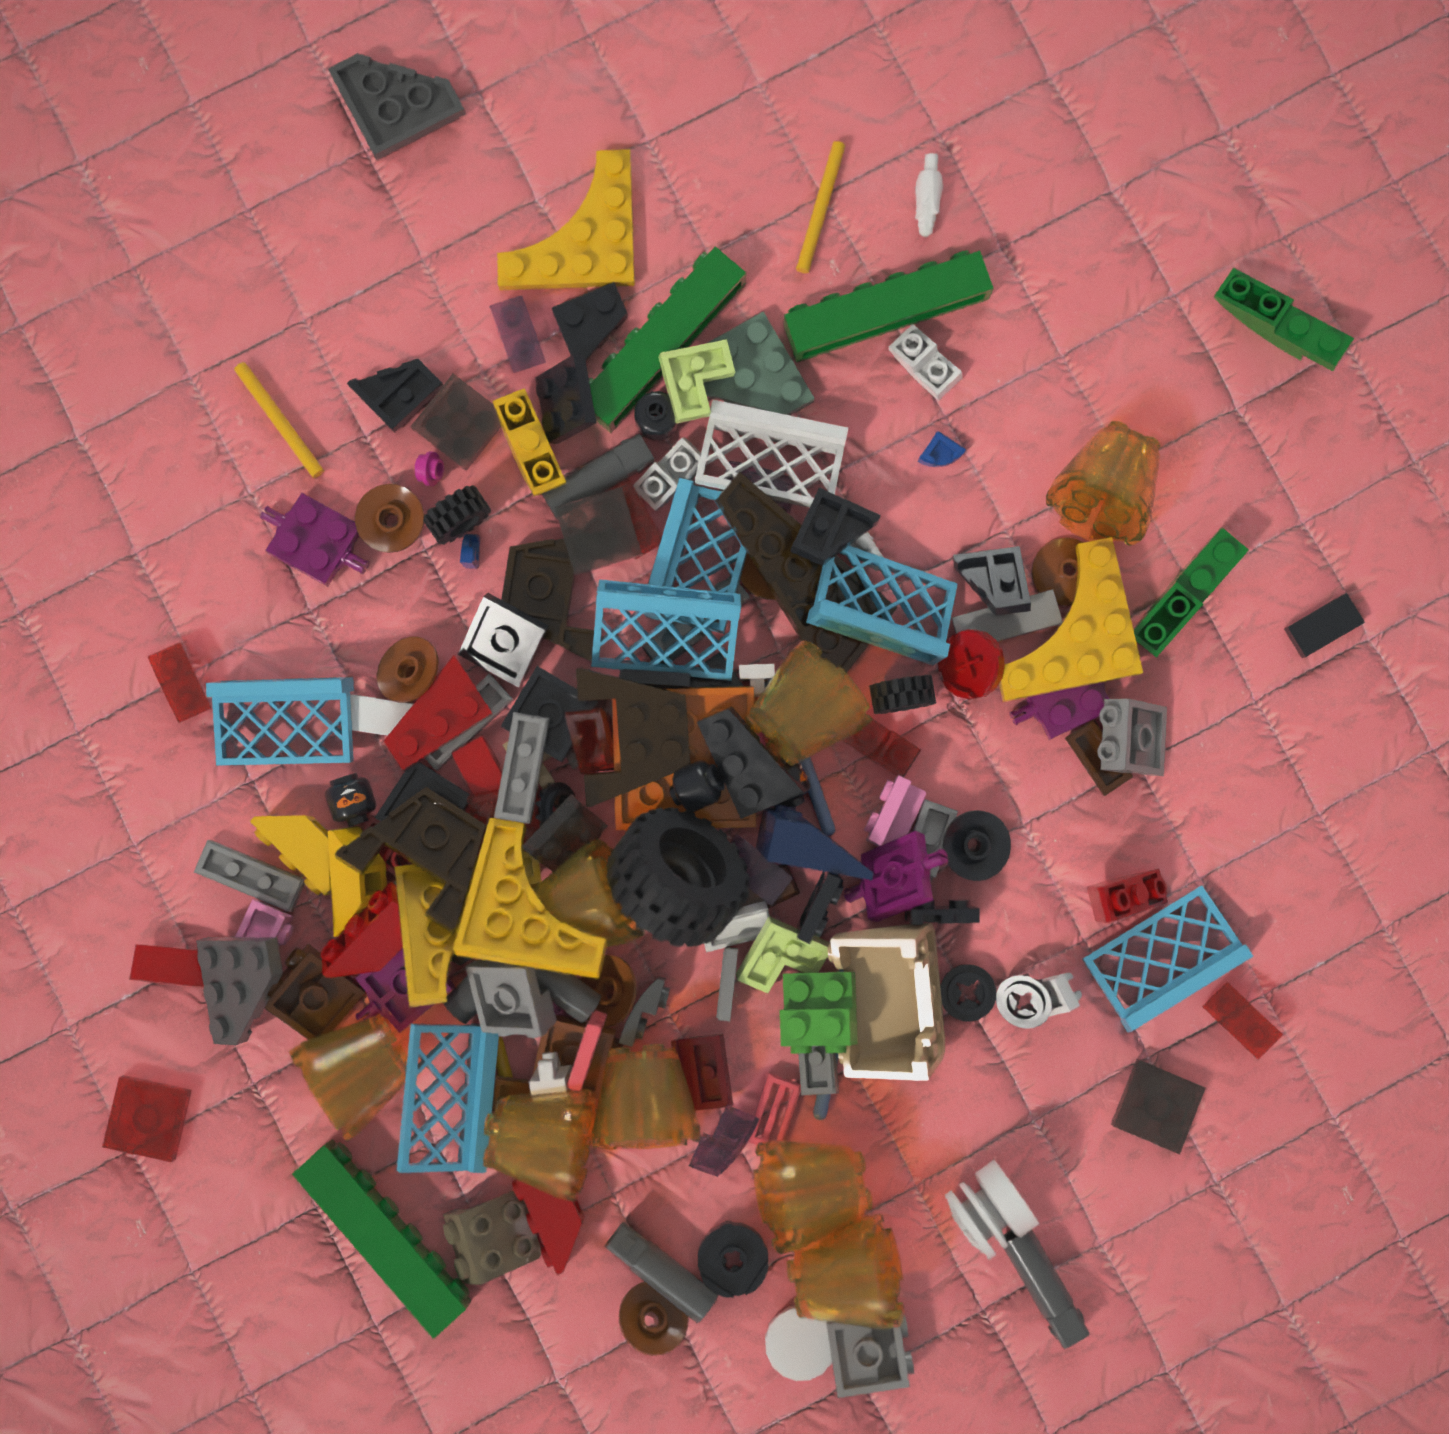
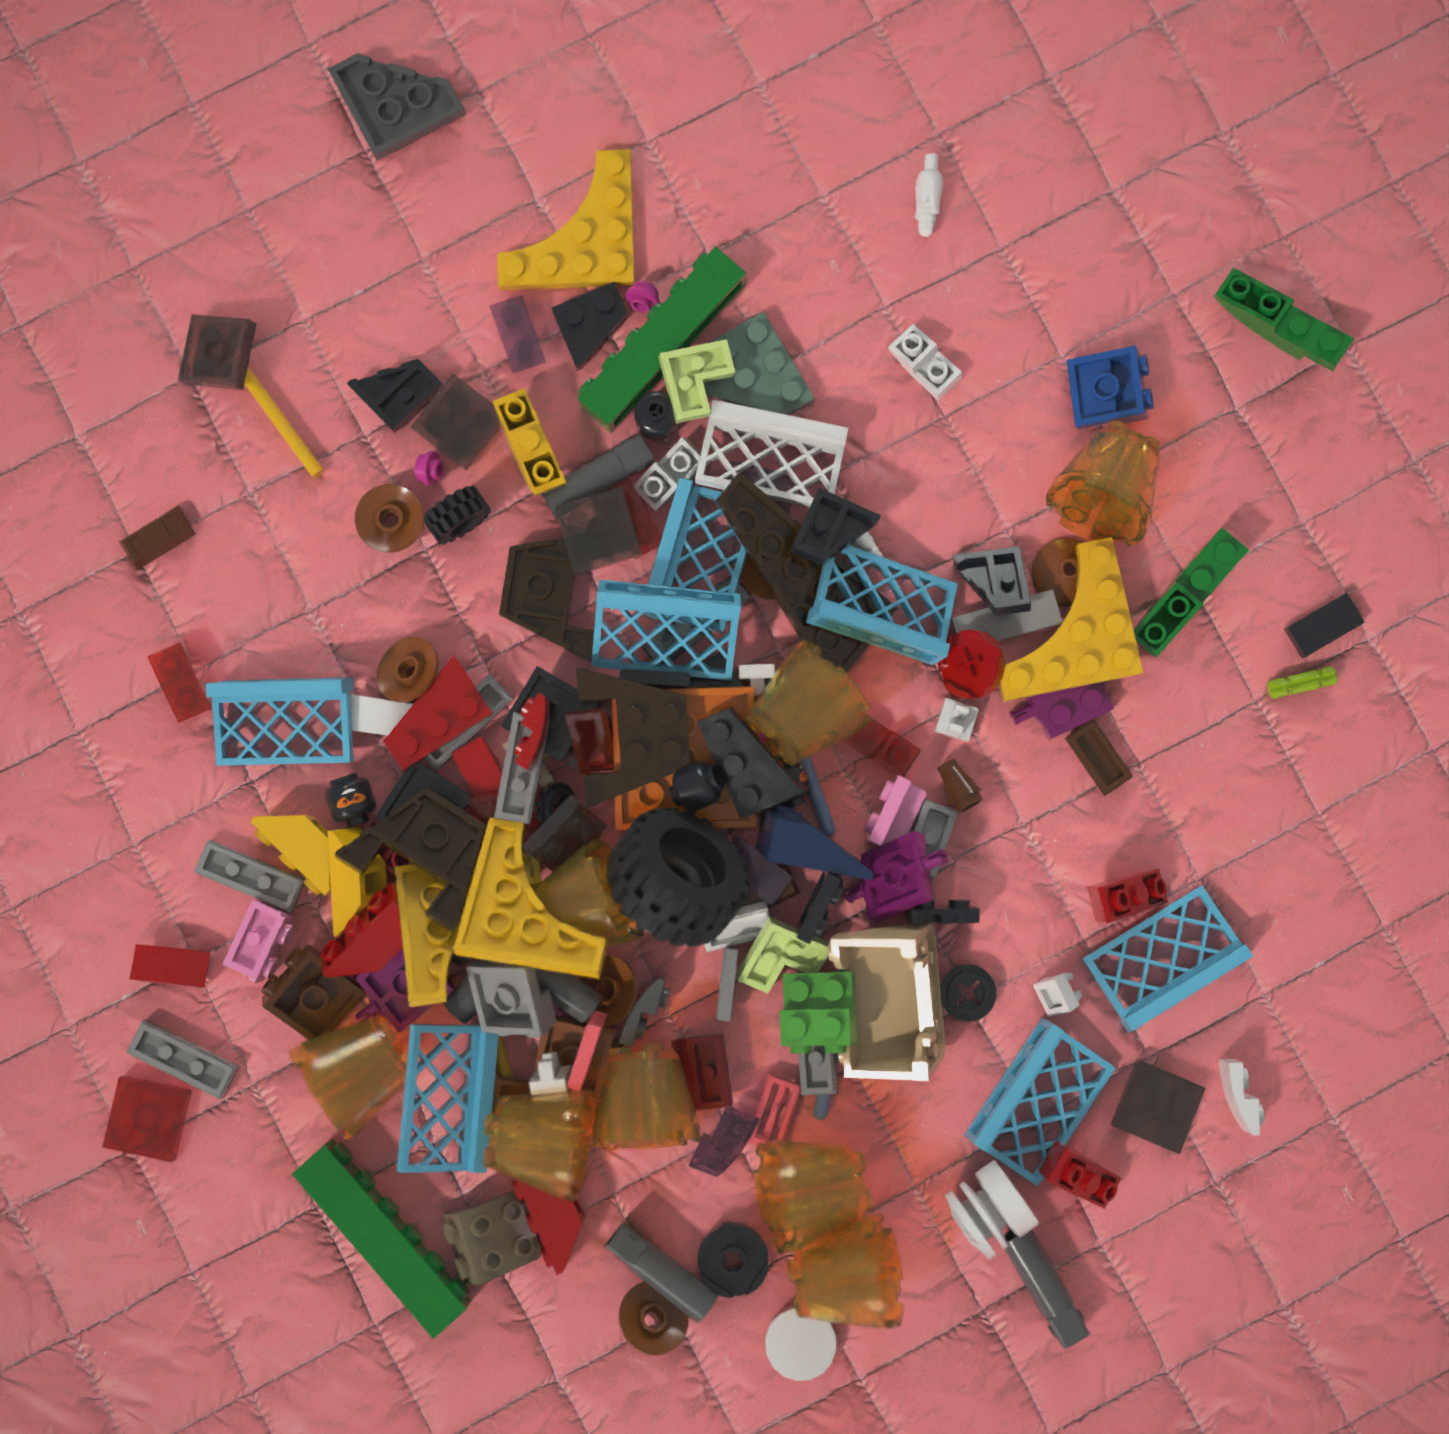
(157, 537): none -> reddish brown tile
(183, 1059): none -> light grey tile
(217, 352): none -> clear smoke plate
(236, 983): dark grey plate -> none
(314, 539): magenta plate -> none
(470, 551): blue tile -> none
(503, 640): plate -> none
(536, 718): none -> red slope
(565, 399): black plate -> none
(642, 296): none -> dark pink plate
(820, 207): yellow bar -> none
(869, 1358): light grey plate -> none
(887, 305): green brick -> none
(902, 694): black tyre -> none
(941, 451): blue tile -> none
(956, 720): none -> white tile
(960, 788): none -> reddish brown cone
(991, 850): black dish -> none
(1015, 1084): none -> medium azure fence
(1028, 1015): gear -> none
(1079, 1175): none -> red slope
(1109, 387): none -> blue plate
(1133, 737): light grey plate -> none
(1242, 1020): clear red slope -> none
(1243, 1106): none -> white slope
(1302, 682): none -> lime axle

